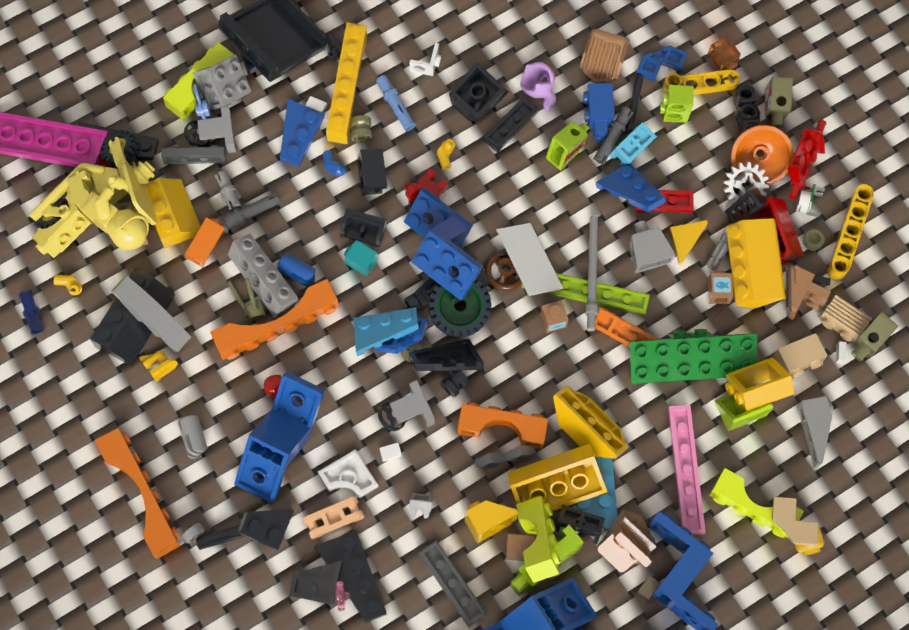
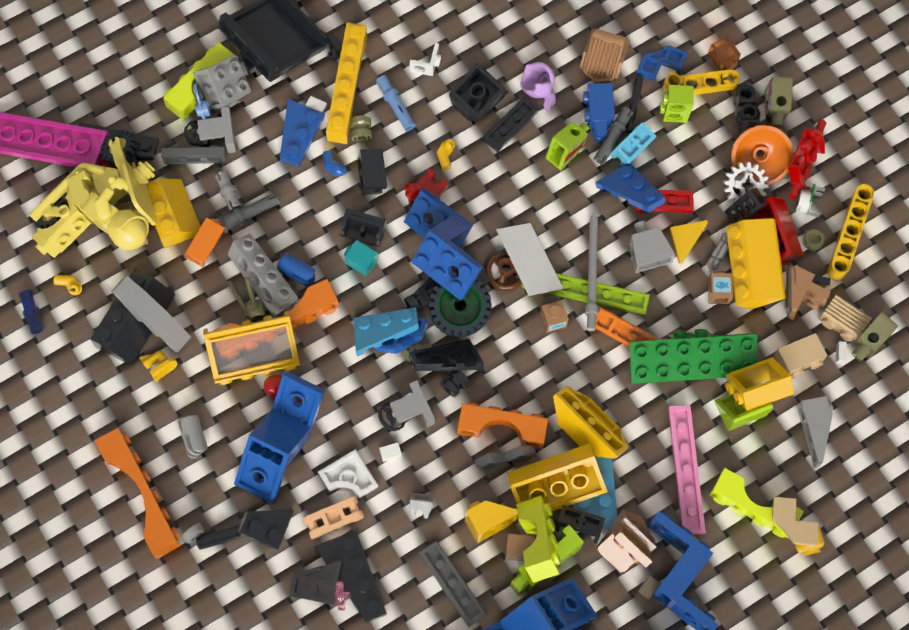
(251, 349): none -> window

